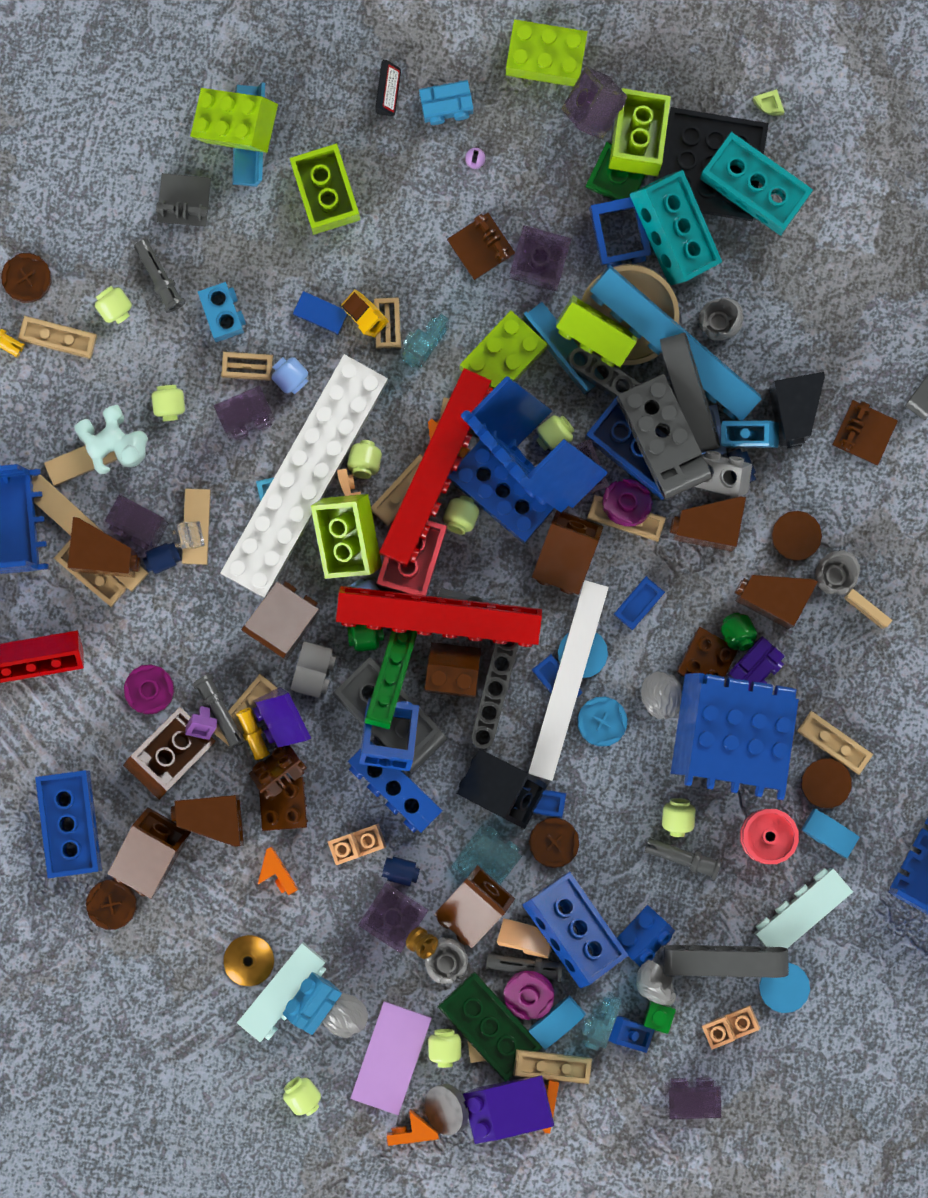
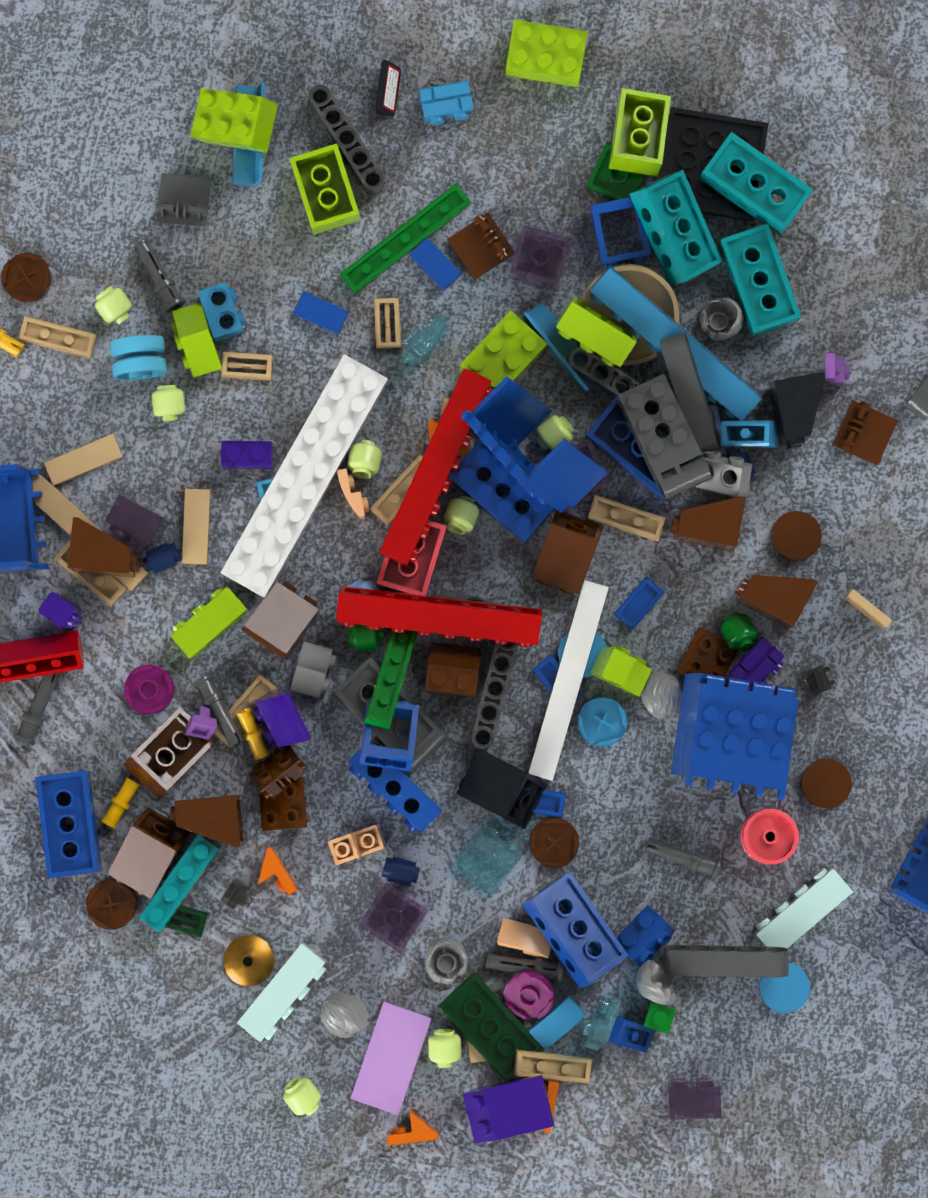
(32, 718): none -> dark grey pin
(61, 612): none -> dark purple brick
(120, 803): none -> yellow pin
(127, 447): light aqua animal -> none
(138, 357): none -> medium azure wheel
(179, 883): none -> teal brick
(190, 535): clear tile -> none
(195, 338): none -> lime brick
(201, 923): none -> dark green tile
(208, 622): none -> lime brick
(236, 894): none -> clear smoke tile
(244, 413): clear purple brick -> none
(247, 454): none -> dark purple brick
(289, 375): light blue head -> none
(312, 1003): dark azure brick -> none
(343, 128): none -> dark grey beam
(346, 536): lime brick -> none
(364, 313): yellow leg -> none
(405, 239): none -> green tile
(422, 942): pearl gold wheel -> none
(435, 264): none -> blue tile
(446, 1109): flat silver tile -> none
(474, 907): slope -> none
(480, 158): lavender hinge -> none
(594, 103): clear purple brick -> none
(621, 670): none -> lime brick
(627, 502): magenta tile -> none
(678, 817): yellowish green head -> none
(730, 1027): light nougat slope -> none
(769, 103): yellowish green tile -> none
(770, 268): none -> teal brick
(817, 680): none -> clear smoke tile
(830, 833): dark azure slope -> none
(834, 742): tan tile -> none
(836, 370): none -> medium lavender slope
(837, 572): light grey hair -> none

